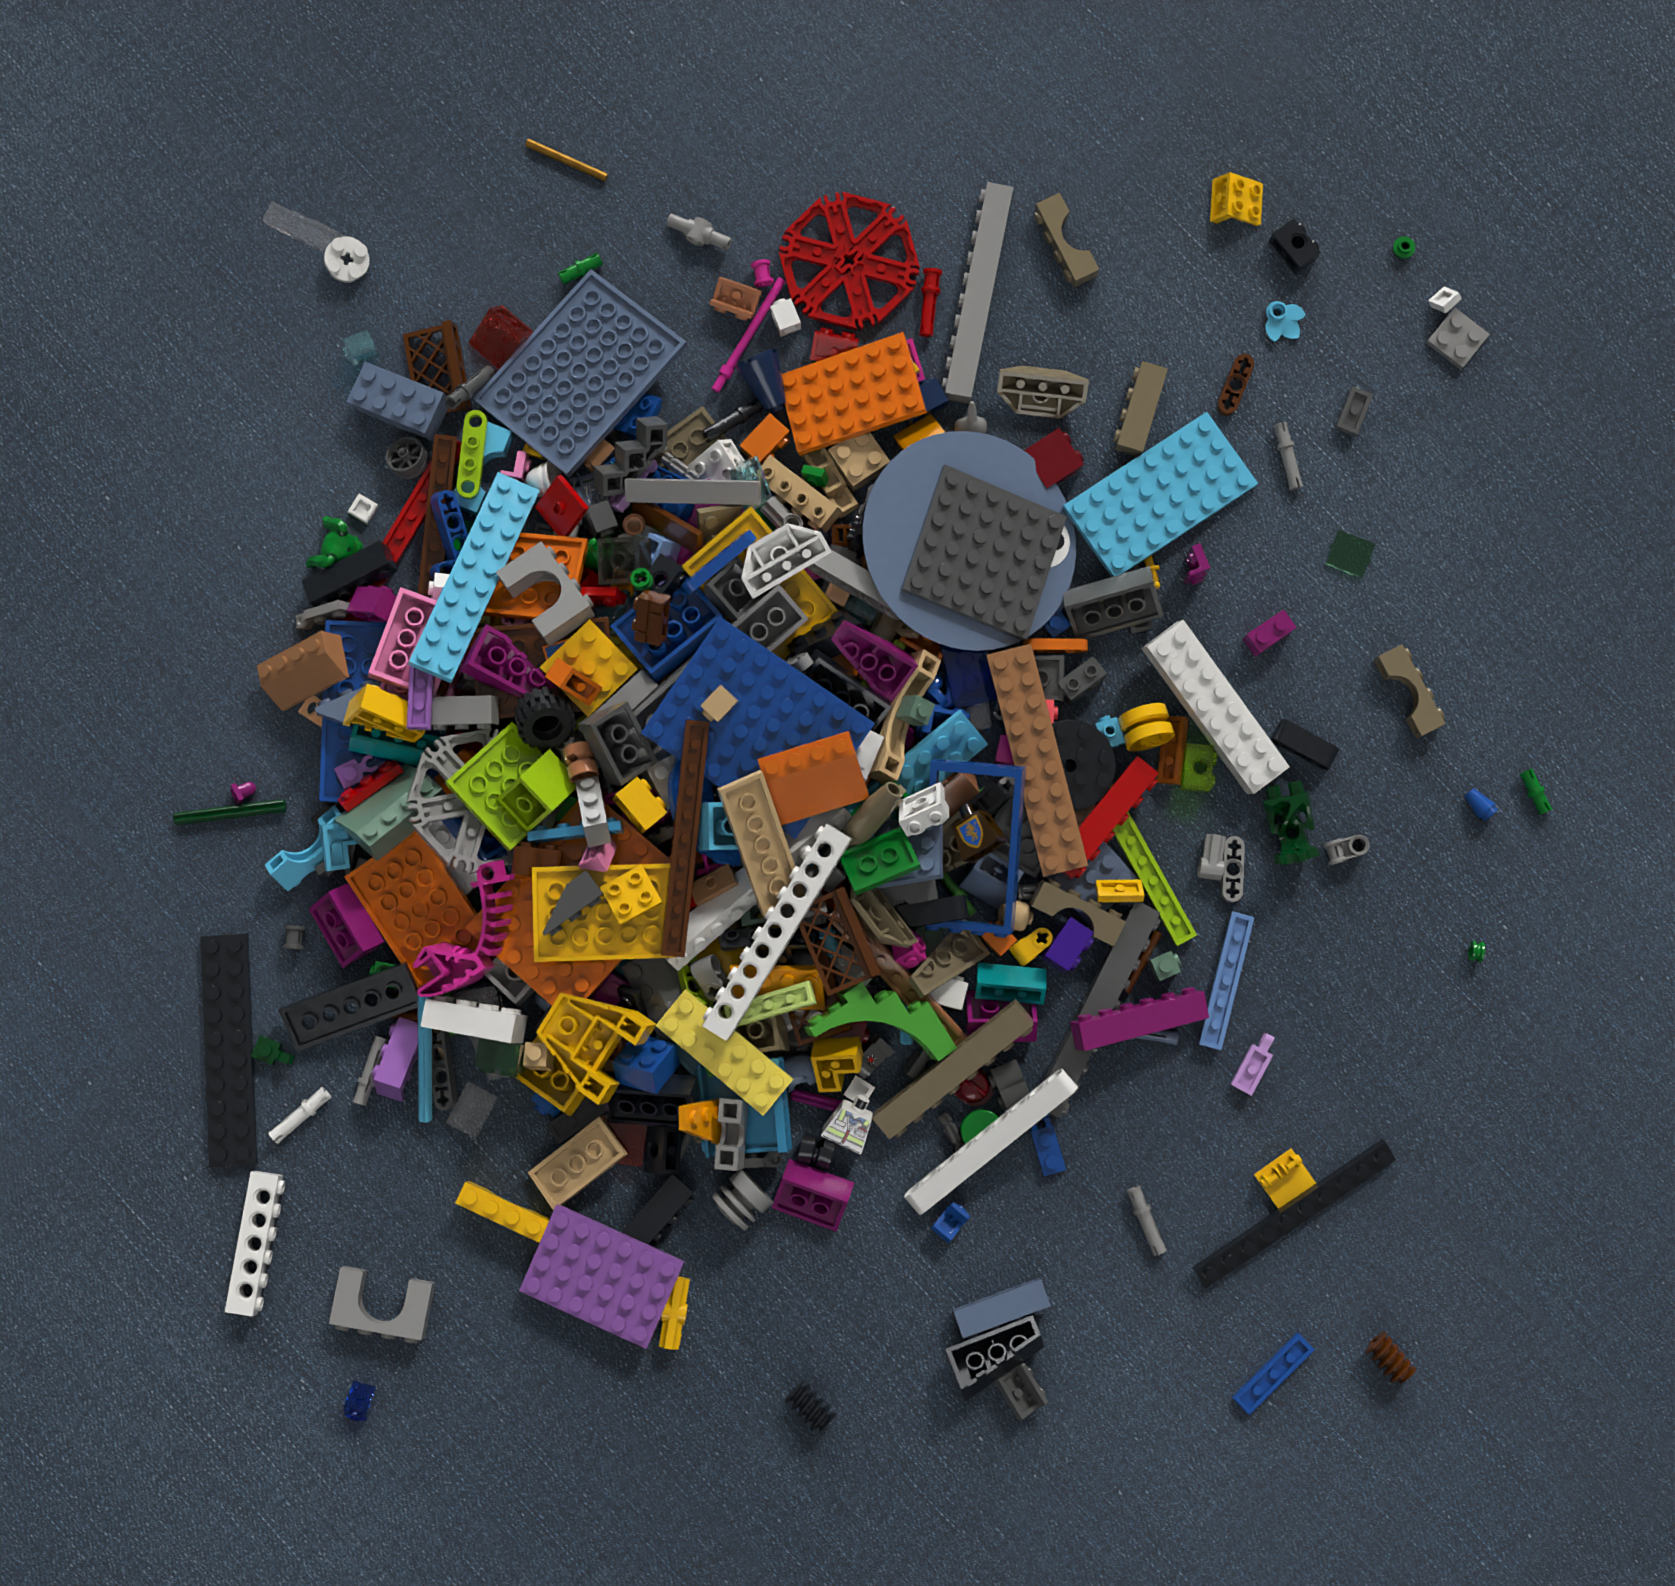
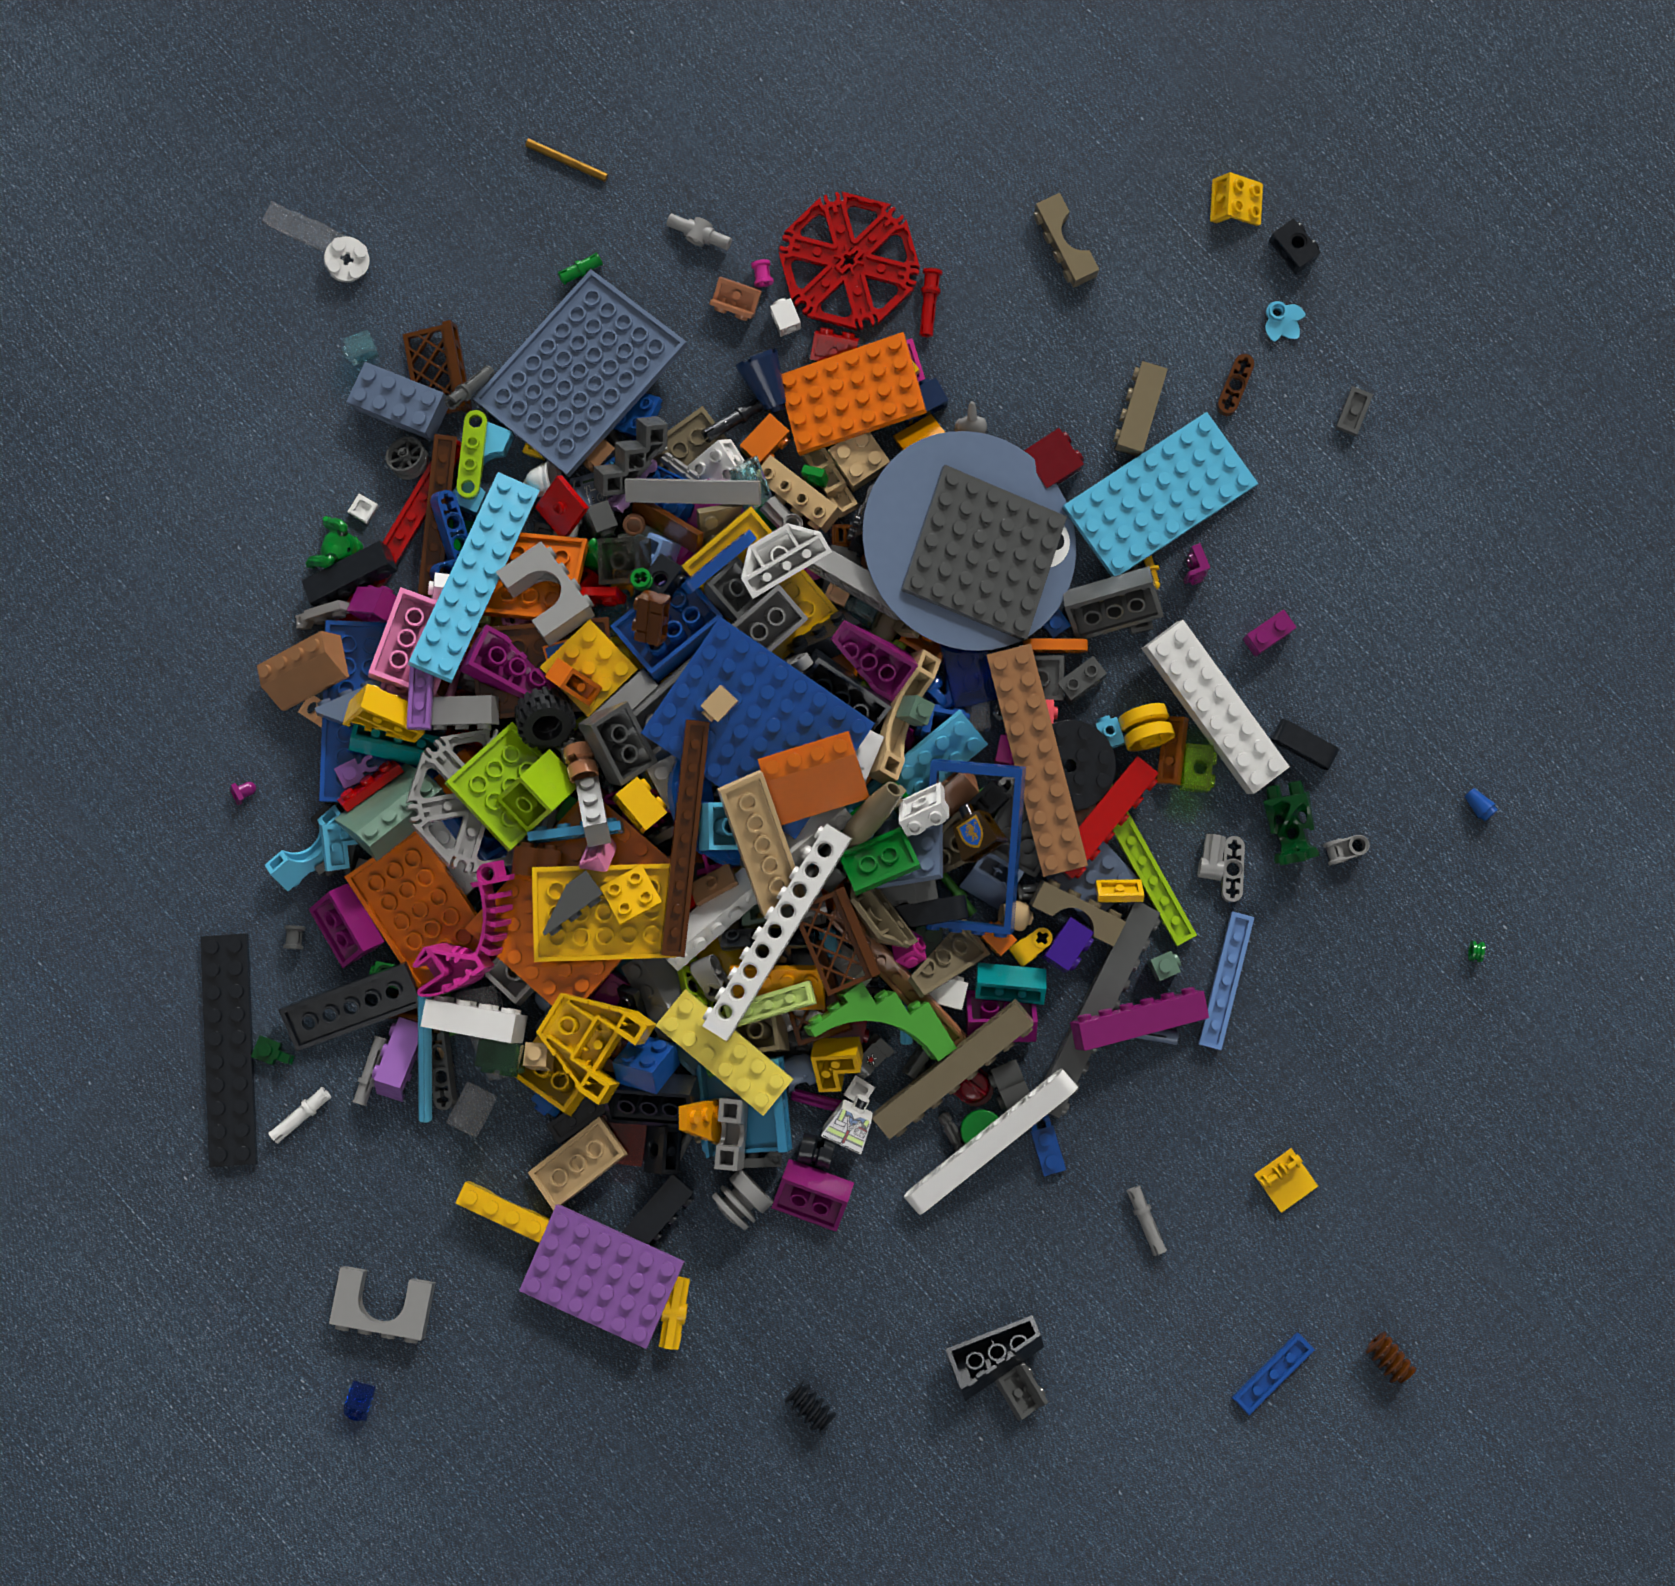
(229, 812): dark green axle -> none
(237, 1301): white brick -> none
(499, 335): clear red bracket -> none
(522, 467): bright pink bracket -> none
(727, 370): dark pink bar -> none
(950, 1221): blue bracket -> none
(978, 292): light grey brick -> none
(1001, 1308): sand blue brick -> none
(1042, 391): dark tan wedge -> none
(1144, 957): reddish brown bar -> none
(1253, 1065): lavender plate -> none
(1289, 461): light grey pin -> none
(1293, 1213): black plate -> none
(1350, 554): clear green piece -> none
(1398, 666): dark tan arch -> none
(1399, 251): green plate -> none
(1444, 299): white plate -> none
(1457, 338): light grey plate -> none
(1535, 791): green pin -> none

